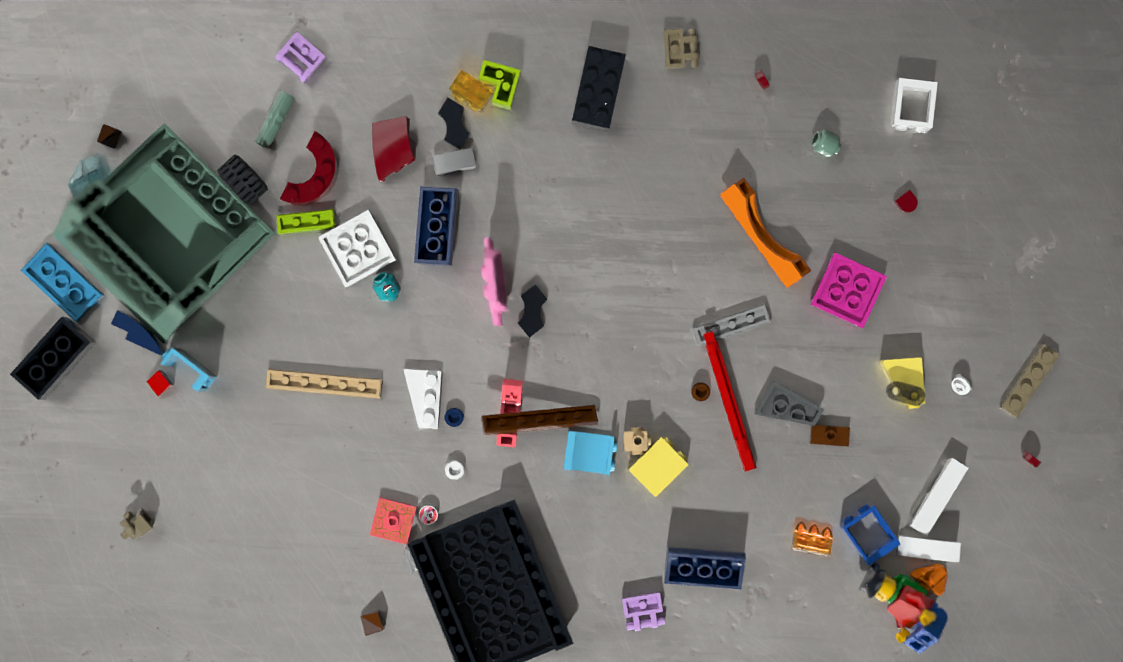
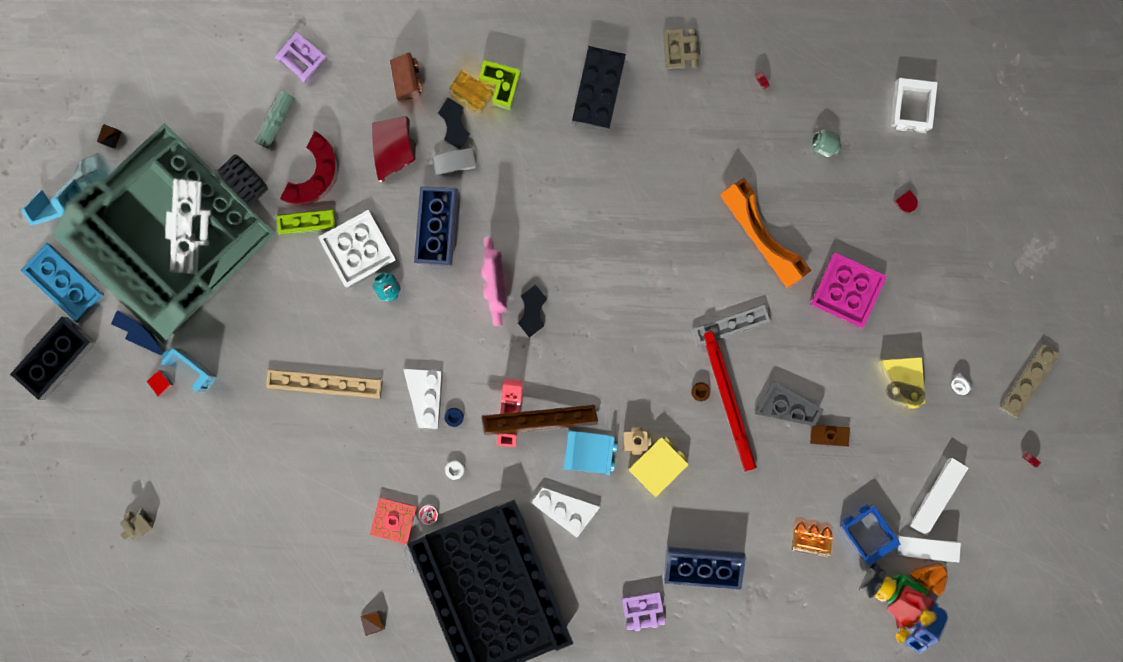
(41, 209): none -> medium azure panel
(180, 226): none -> white piece
(404, 75): none -> copper slope
(565, 510): none -> white wing

